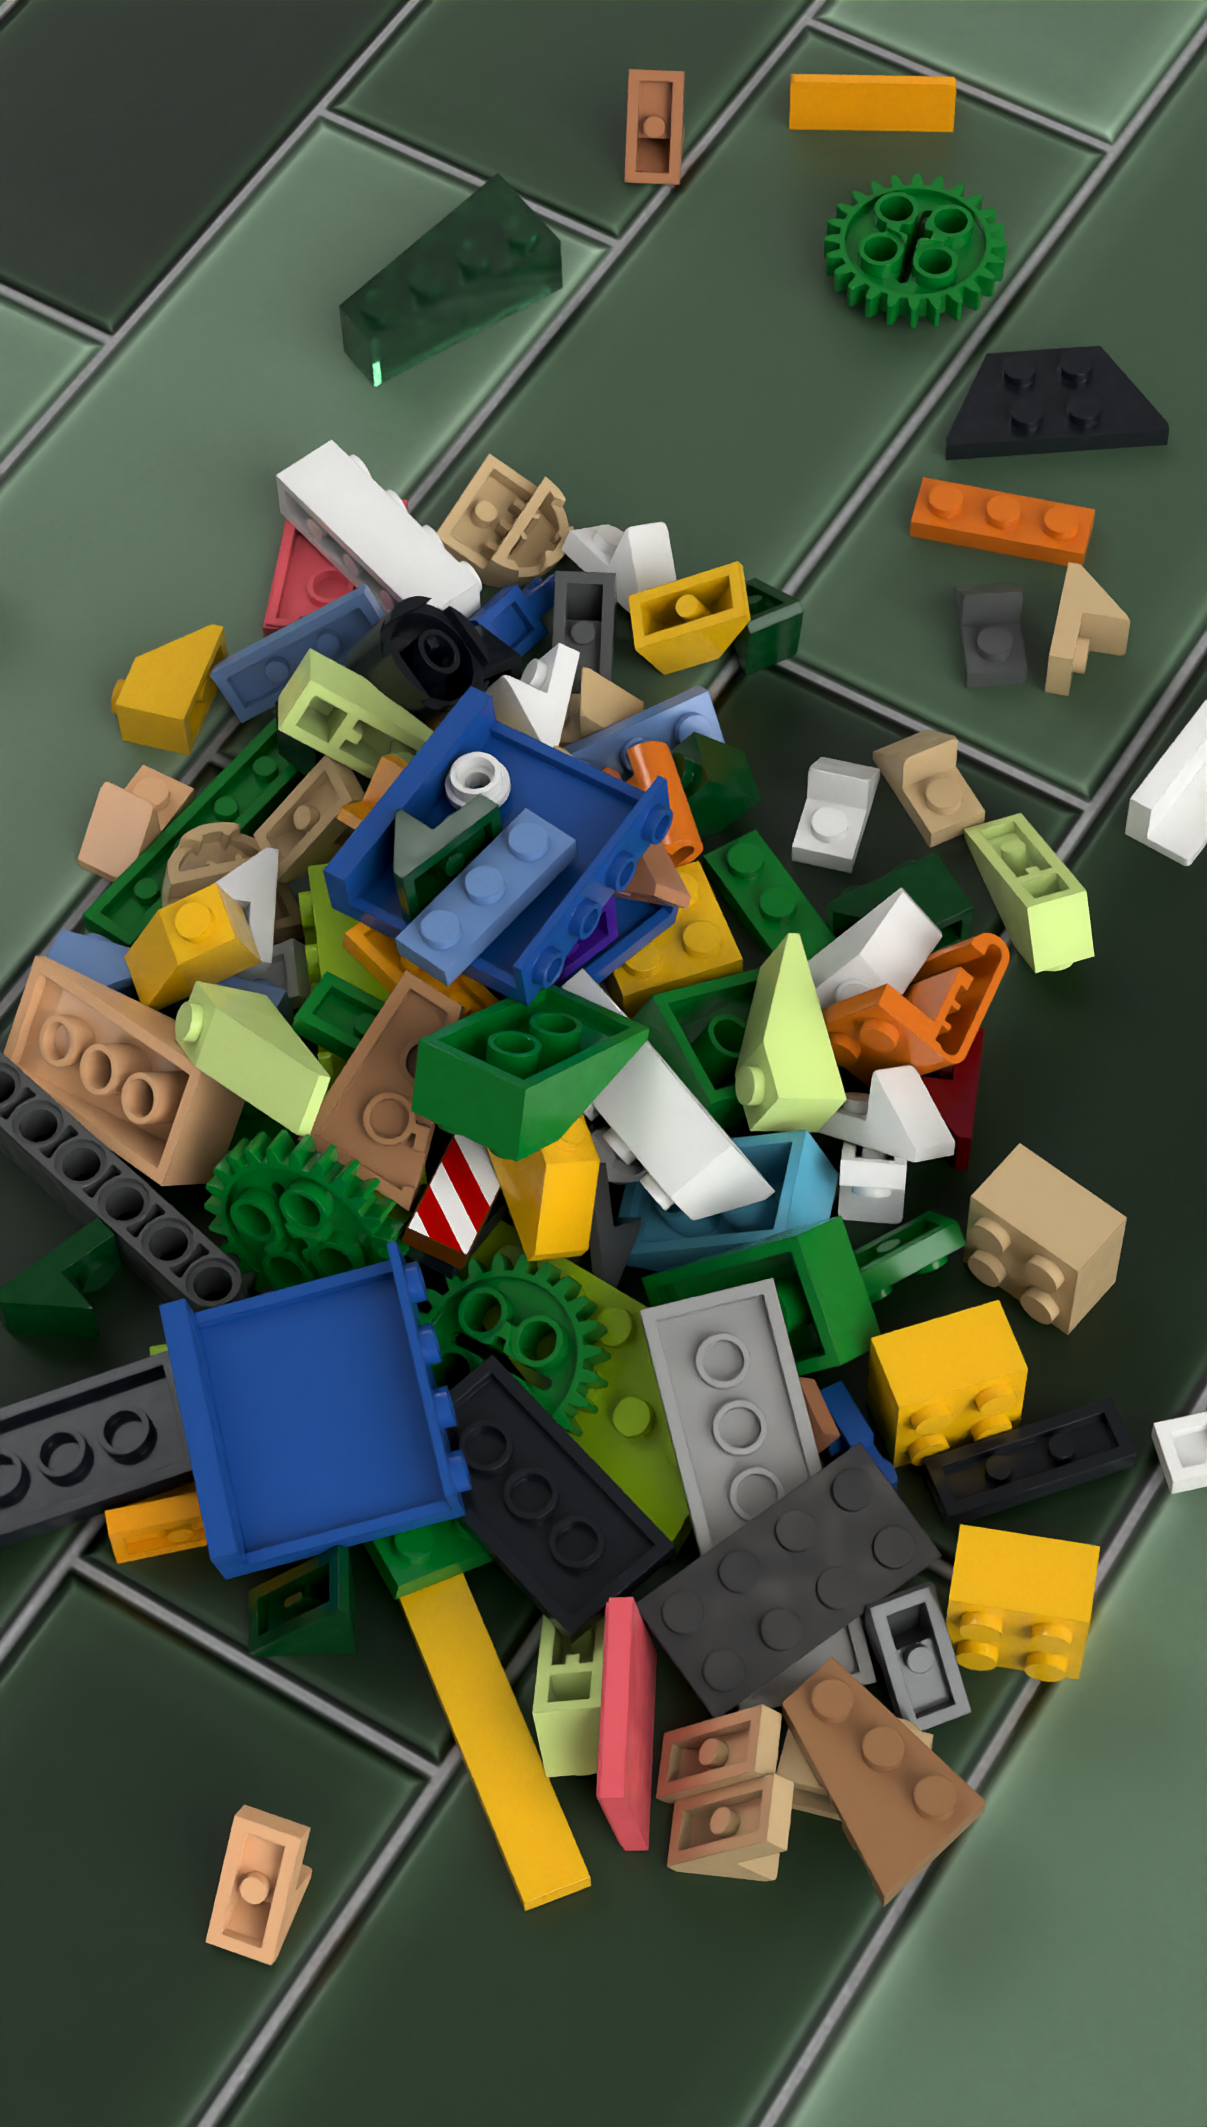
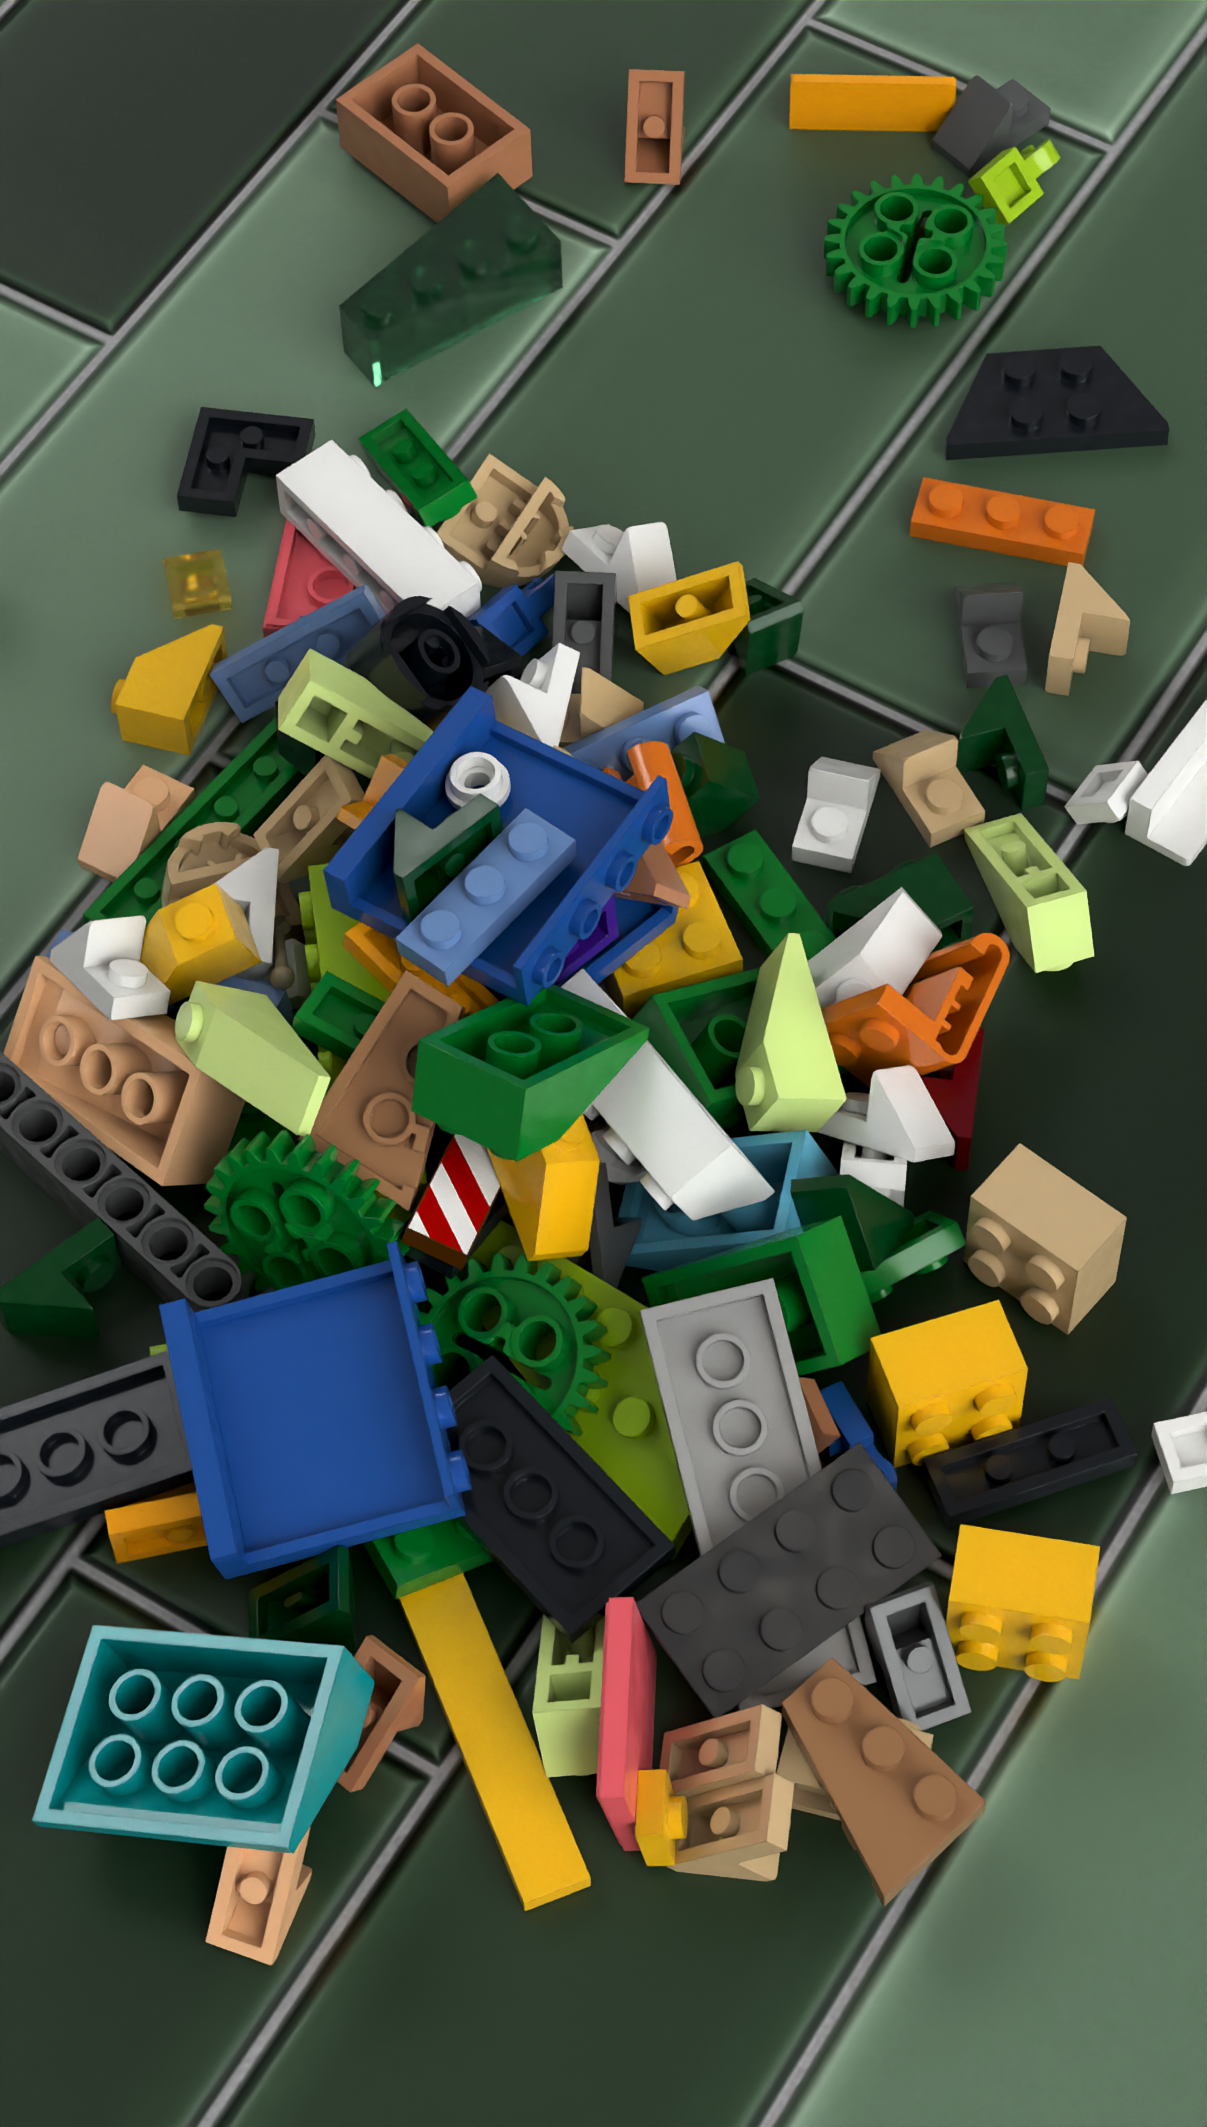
(107, 968): none -> white slope
(197, 583): none -> clear yellow plate
(203, 1738): none -> teal slope
(230, 446): none -> black plate
(281, 976): none -> dark tan hinge
(393, 1707): none -> nougat slope
(418, 468): none -> green plate
(431, 133): none -> nougat brick
(659, 1817): none -> yellow plate
(871, 1219): none -> dark green slope
(987, 123): none -> dark grey slope
(1002, 737): none -> dark green slope
(1010, 179): none -> lime plate
(1106, 793): none -> white plate

